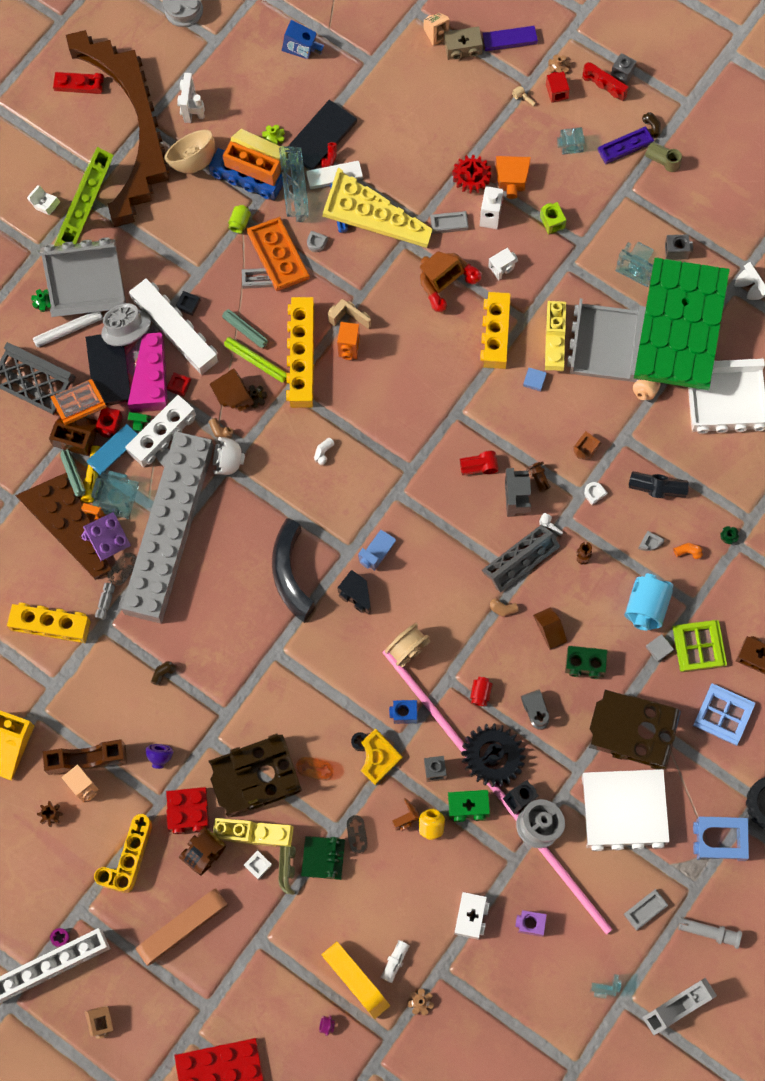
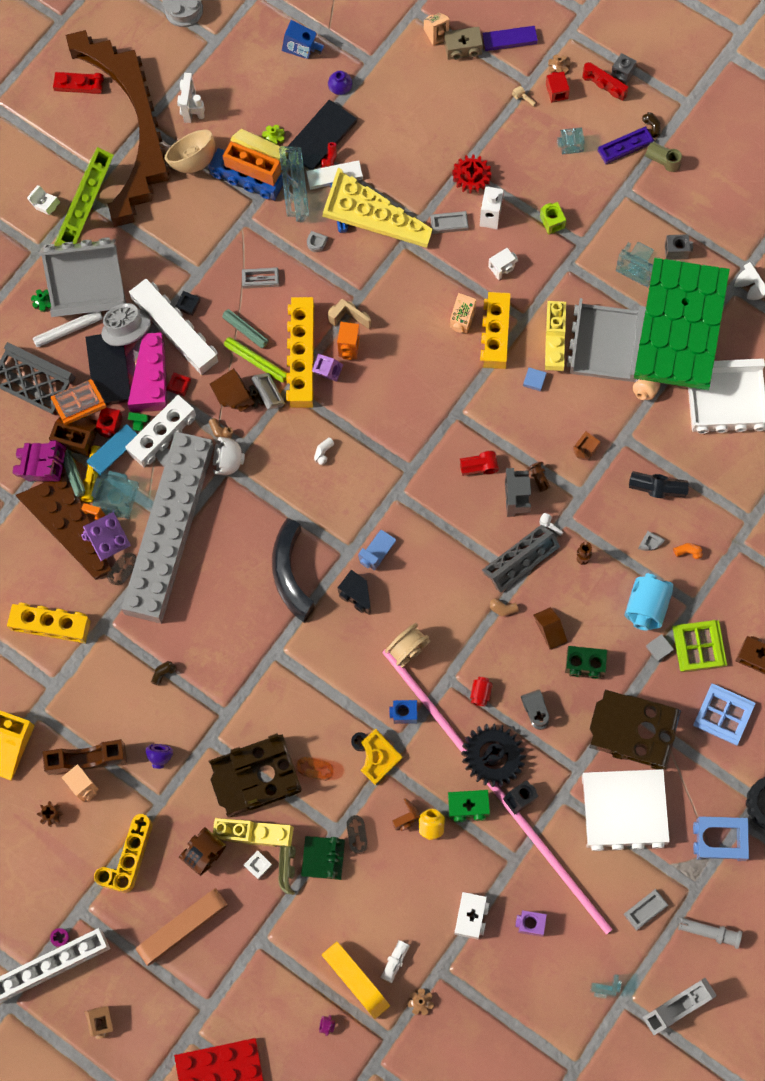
(39, 461): none -> magenta hips
(105, 601): light grey axle -> none
(187, 810): red plate -> none
(239, 218): lime brick -> none
(268, 391): none -> light grey tile
(278, 254): orange tile -> none
(327, 367): none -> medium lavender brick
(340, 82): none -> dark purple brick
(435, 768): dark grey brick -> none
(440, 272): dark orange torso -> none
(463, 313): none -> light nougat slope
(512, 174): orange torso -> none
(540, 823): light grey wheel -> none
(594, 492): white tile -> none
(729, 539): dark green plate -> none

